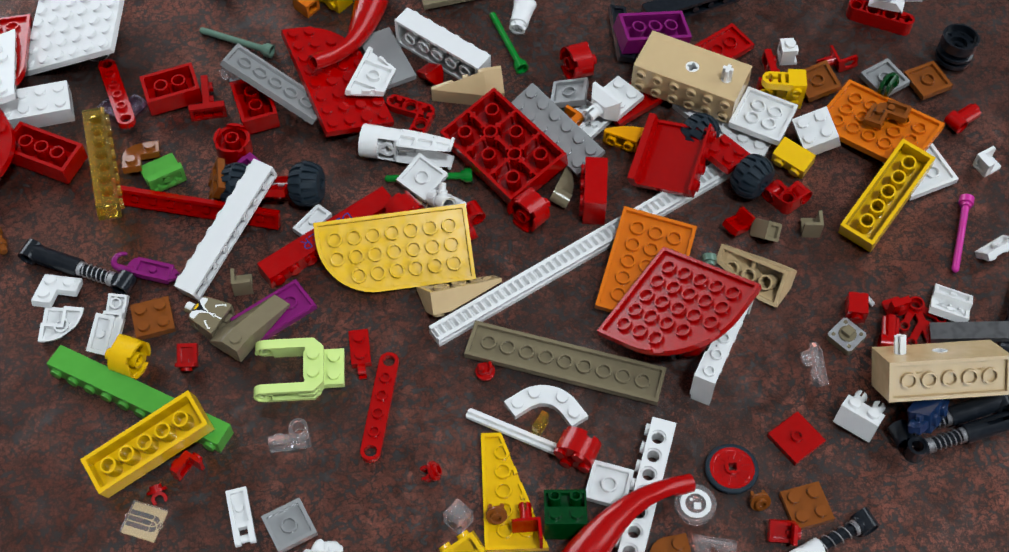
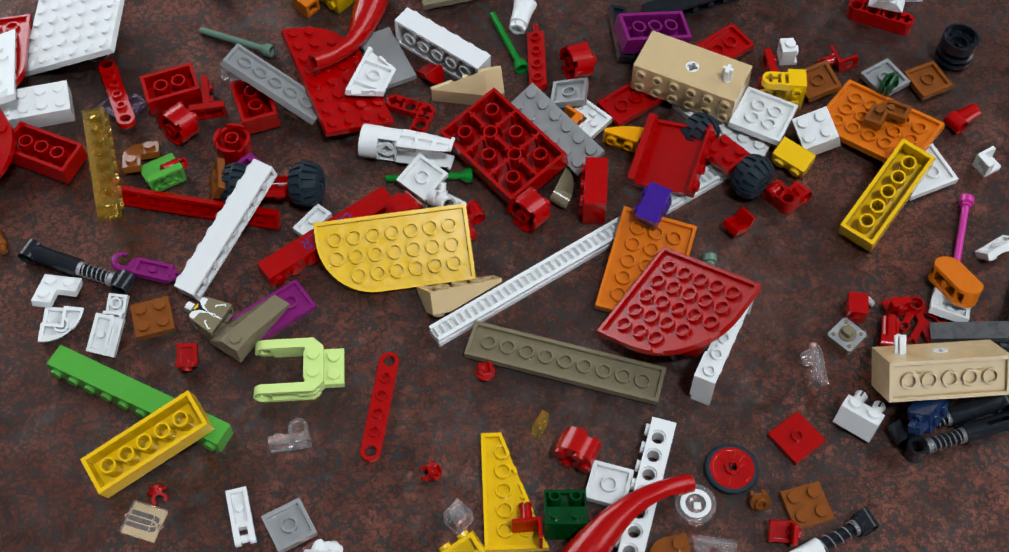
(128, 356): yellow brick -> none
(178, 123): none -> red brick
(184, 162): none -> red arm
(184, 463): red bracket -> none
(241, 283): dark tan panel -> none
(360, 351): red plate -> none
(496, 514): dark orange plate -> none
(511, 430): white axle -> none
(537, 57): none -> red plate
(549, 397): white plate -> none
(612, 100): white plate -> none
(654, 204): none -> dark purple brick
(766, 229): dark tan panel -> none
(774, 277): tan wedge -> none
(812, 226): dark tan panel -> none
(955, 282): none -> orange brick

